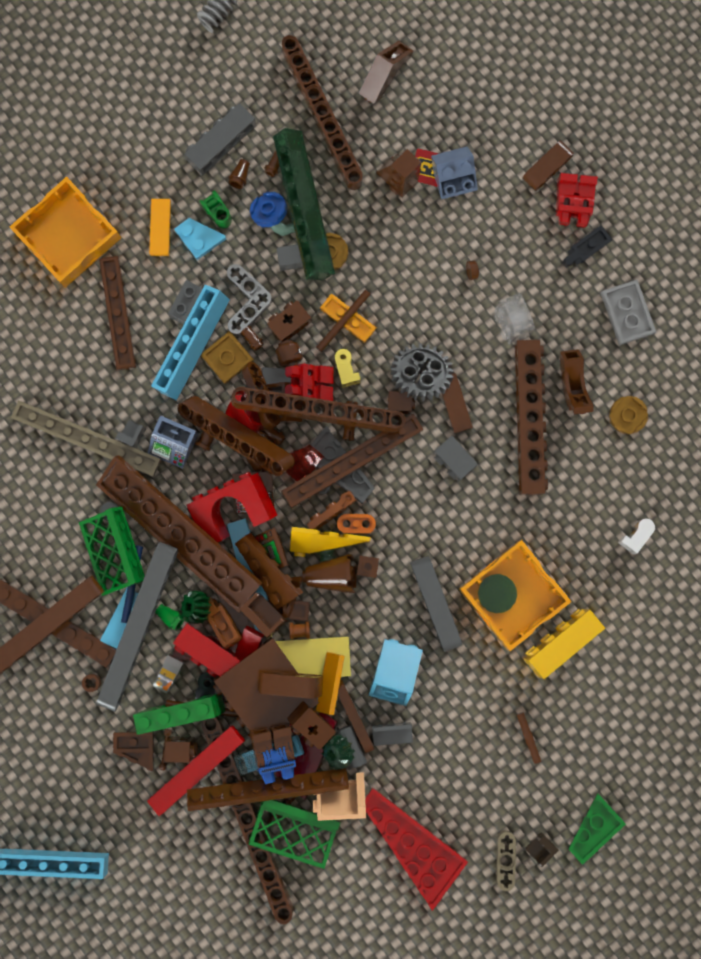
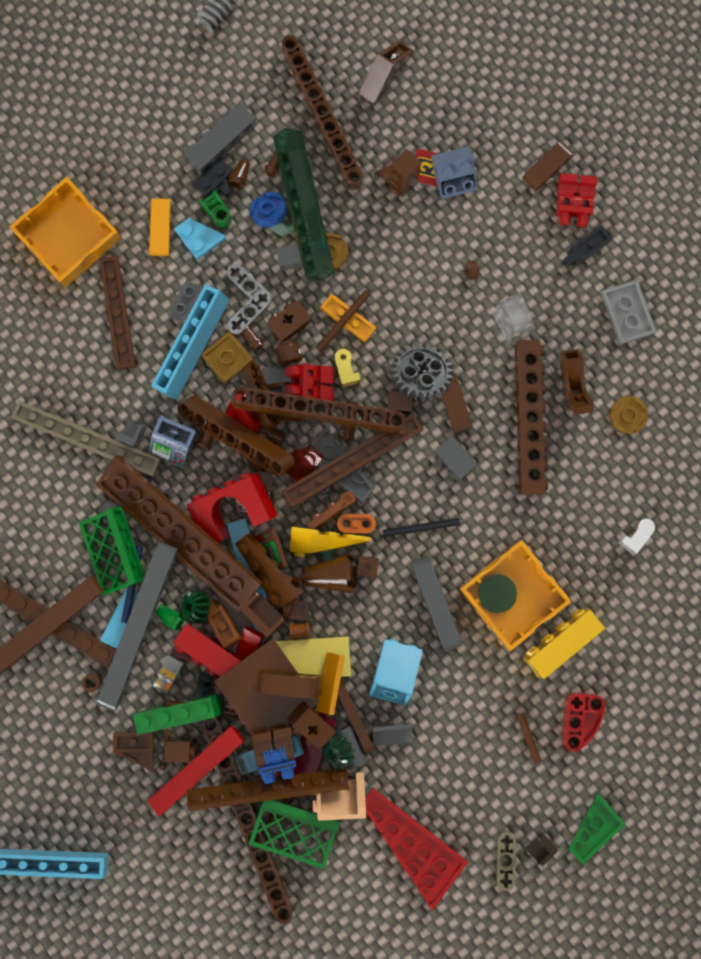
(214, 179): none -> black hinge
(421, 527): none -> black bar
(588, 719): none -> red beam

